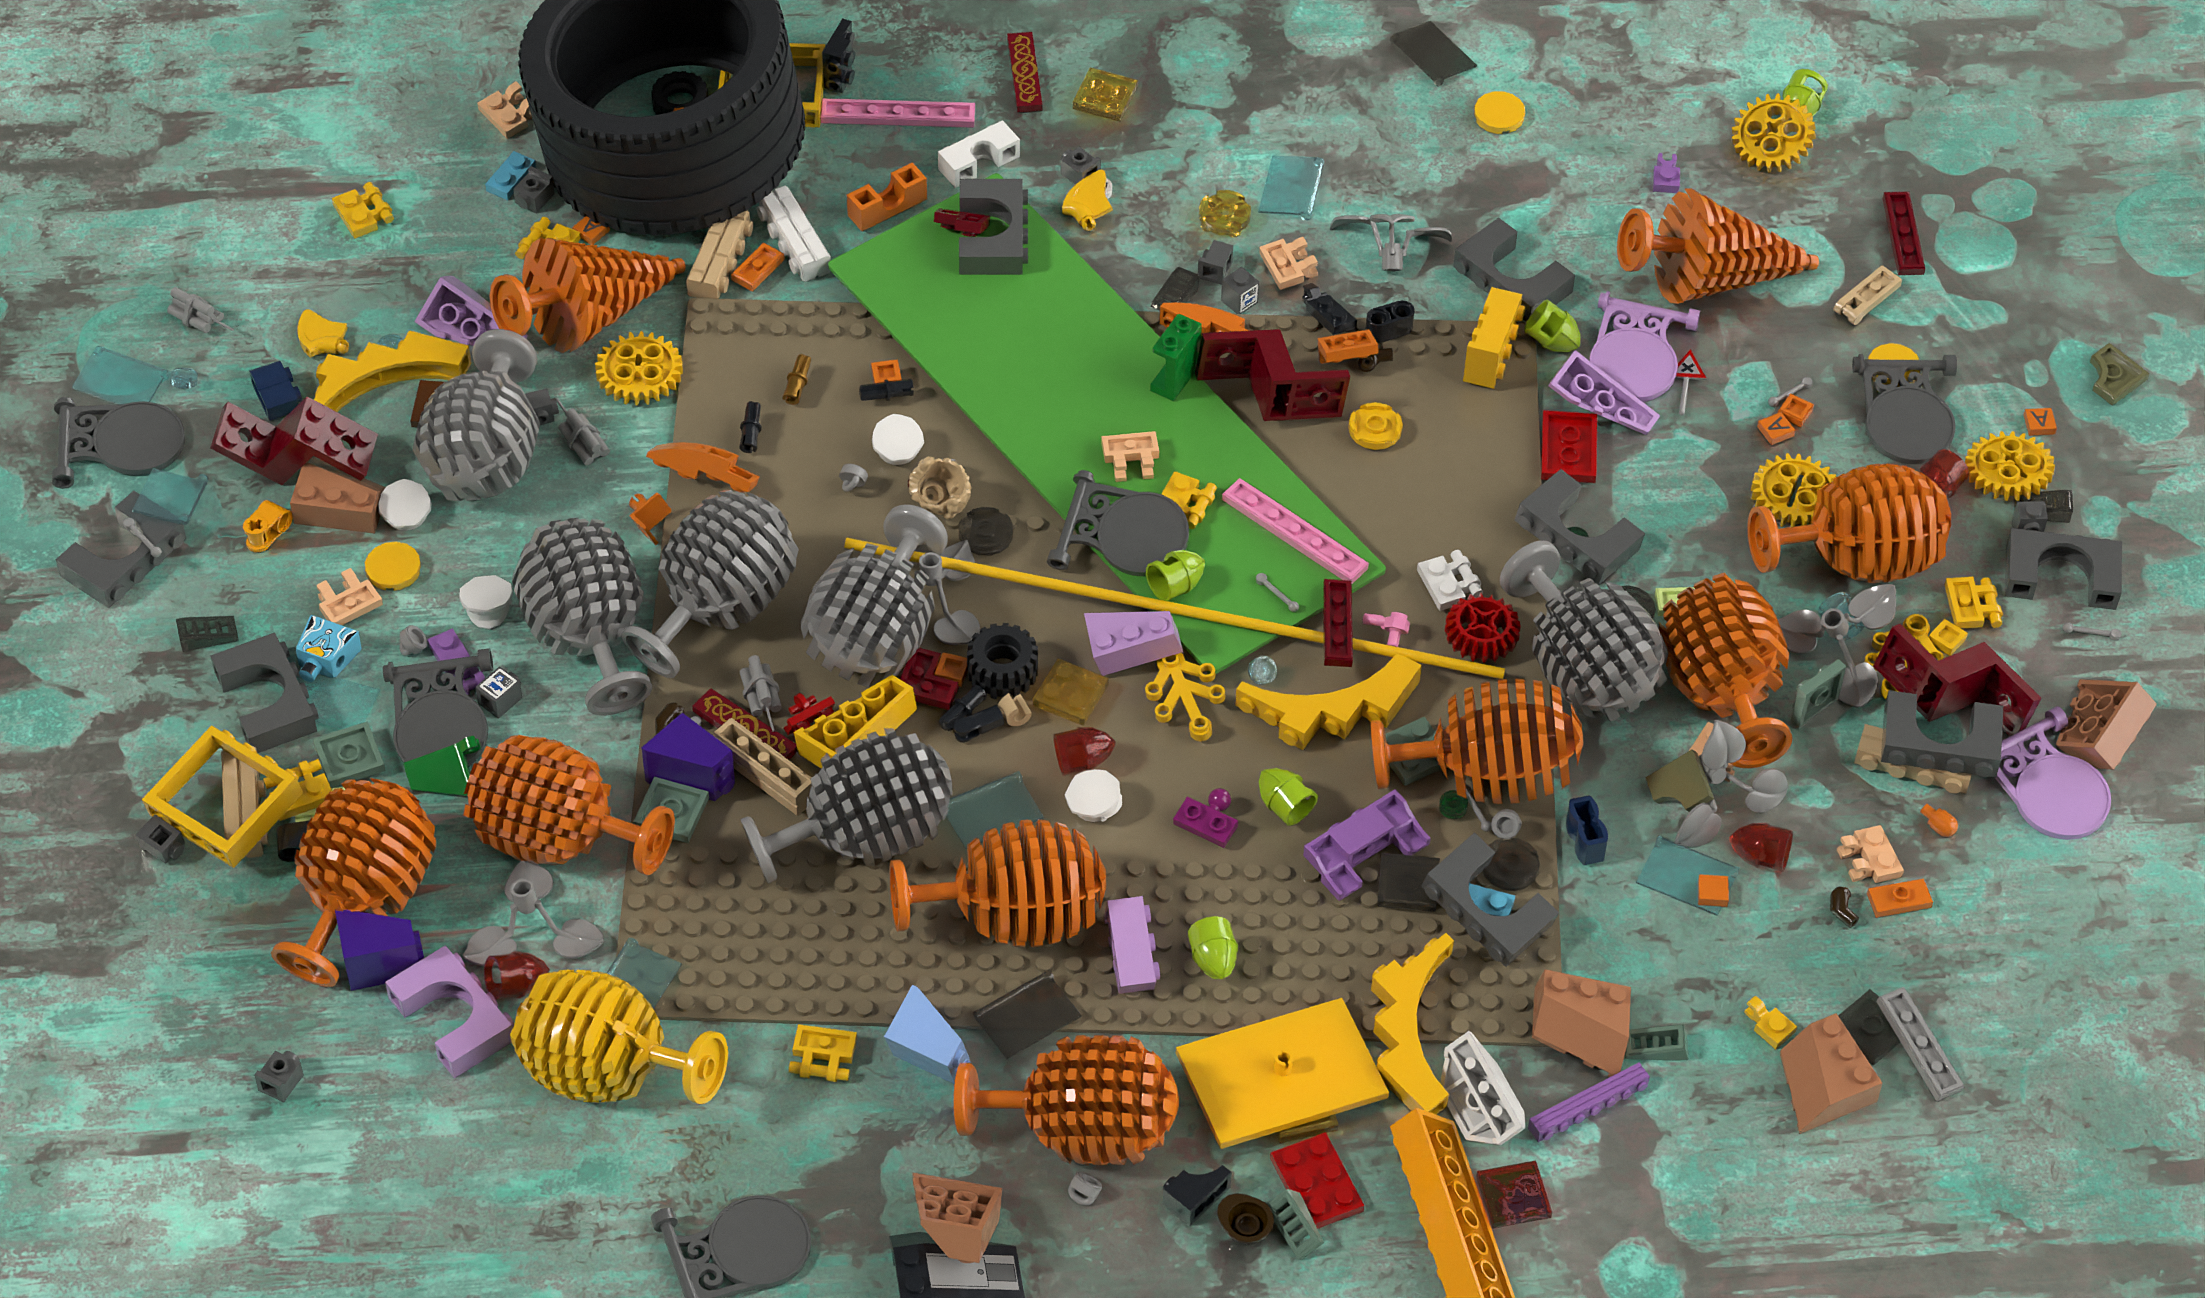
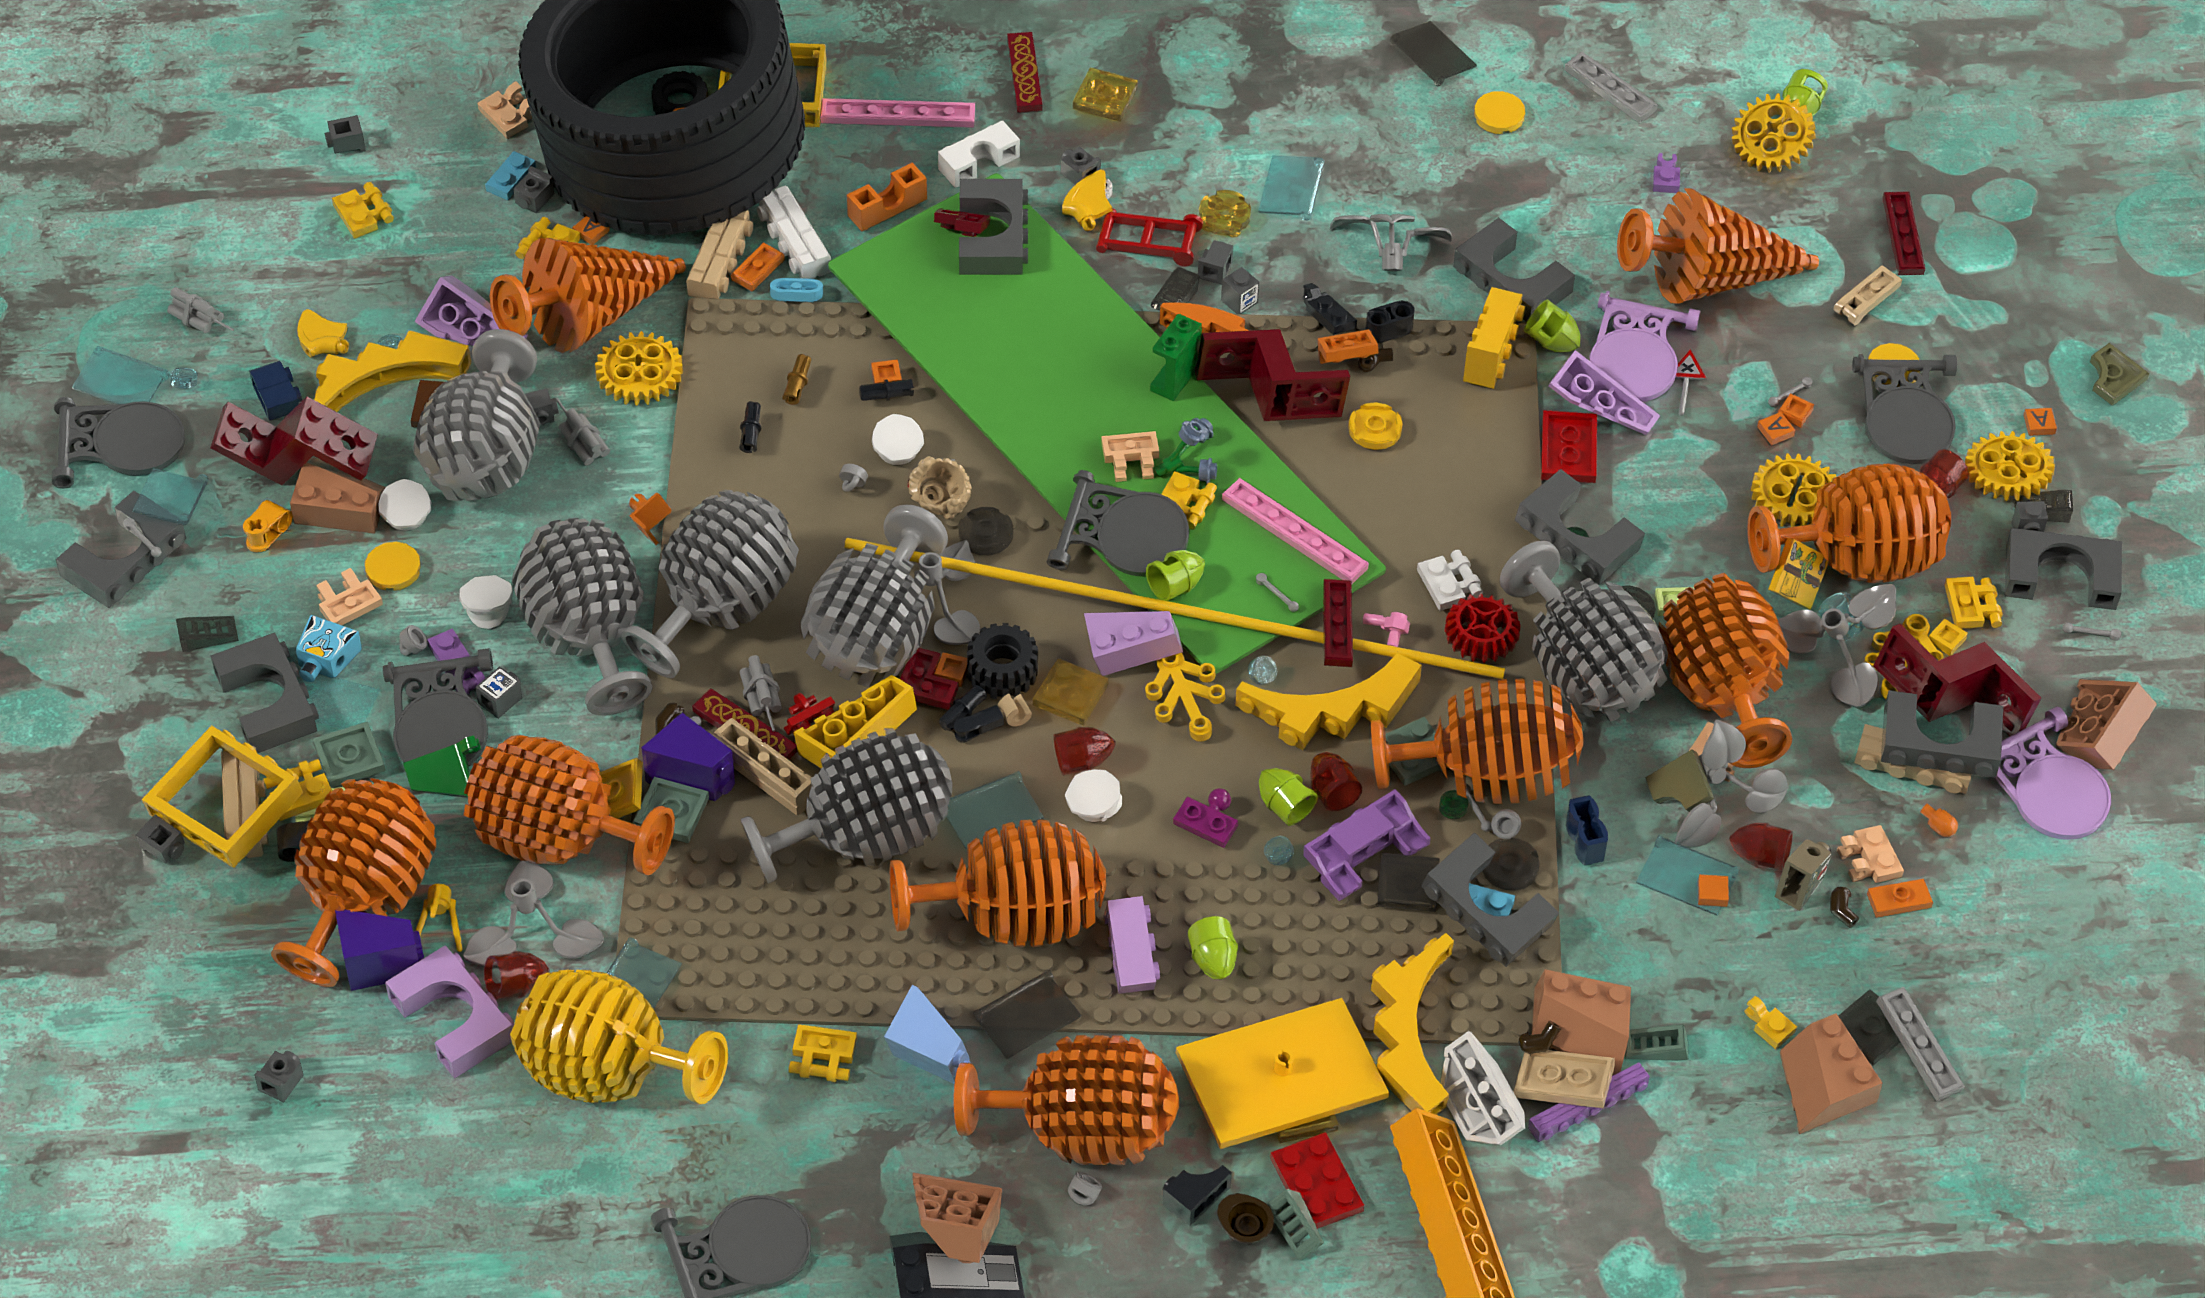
(345, 134): none -> dark grey brick
(438, 902): none -> yellow plant
(625, 787): none -> yellow tile
(696, 458): orange slope -> none
(796, 289): none -> medium azure plate
(838, 58): black plate -> none
(1182, 256): none -> red piece
(1190, 433): none -> sand blue plant
(1279, 850): none -> clear light blue tile
(1282, 264): light nougat plate -> none
(1334, 781): none -> clear red helmet
(1514, 1194): clear red tile -> none
(1539, 1042): none -> dark brown arm
(1565, 1078): none -> tan tile
(1610, 87): none -> light grey tile
(1798, 573): none -> yellow tile
(1808, 860): none -> dark tan torso
(1818, 693): sand green plate -> none

